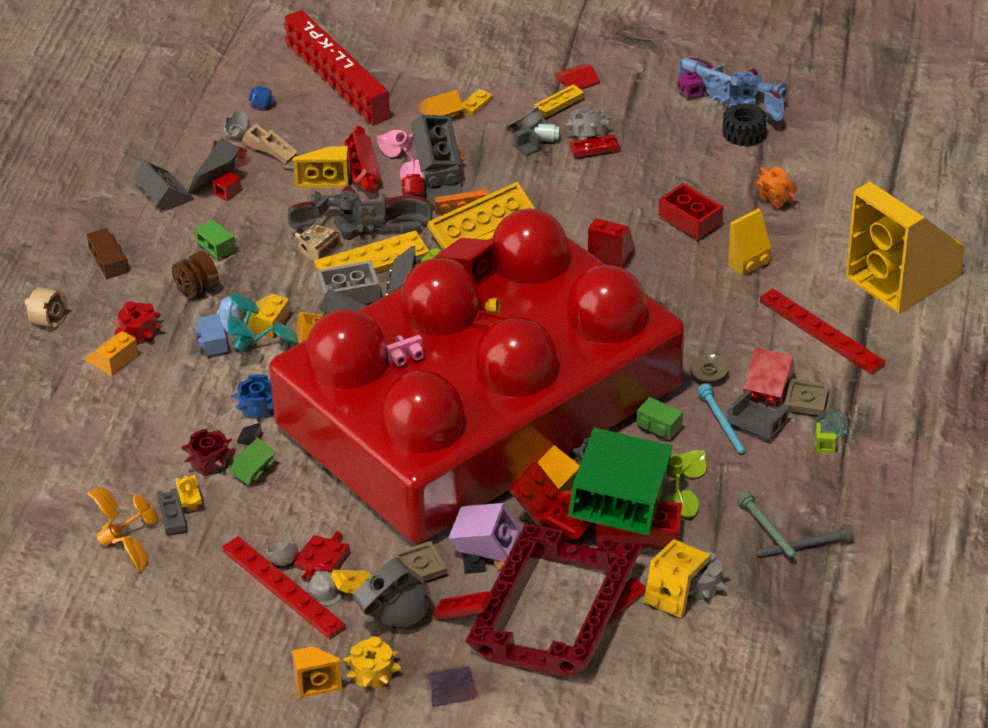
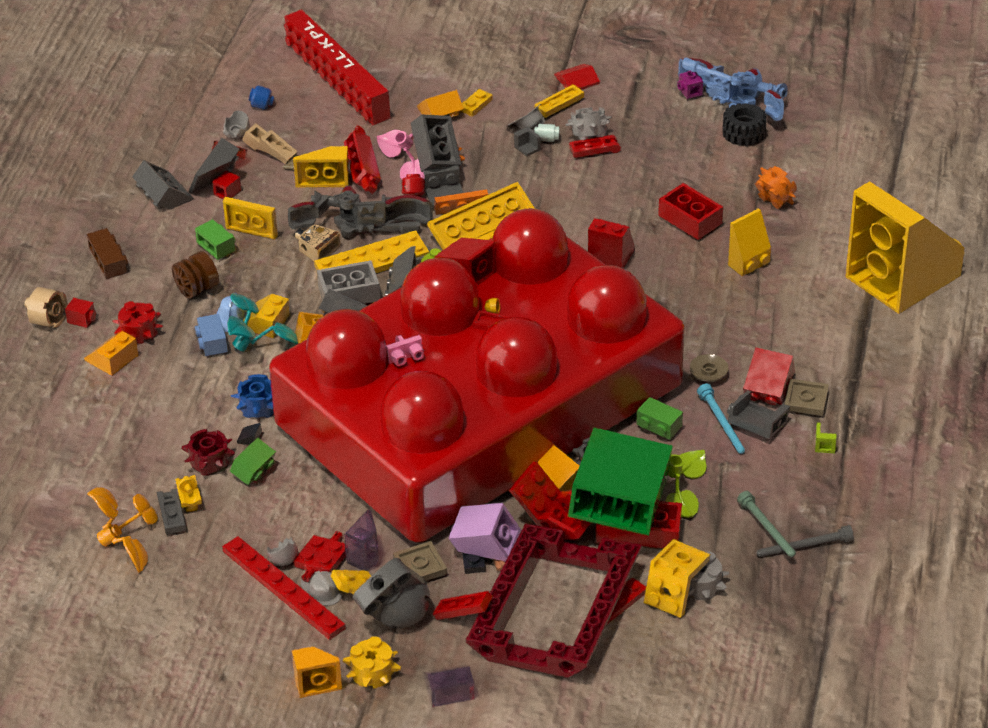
(80, 312): none -> red brick
(250, 218): none -> yellow tile
(362, 543): none -> slope
(822, 331): red plate -> none
(833, 422): clear light blue panel -> none

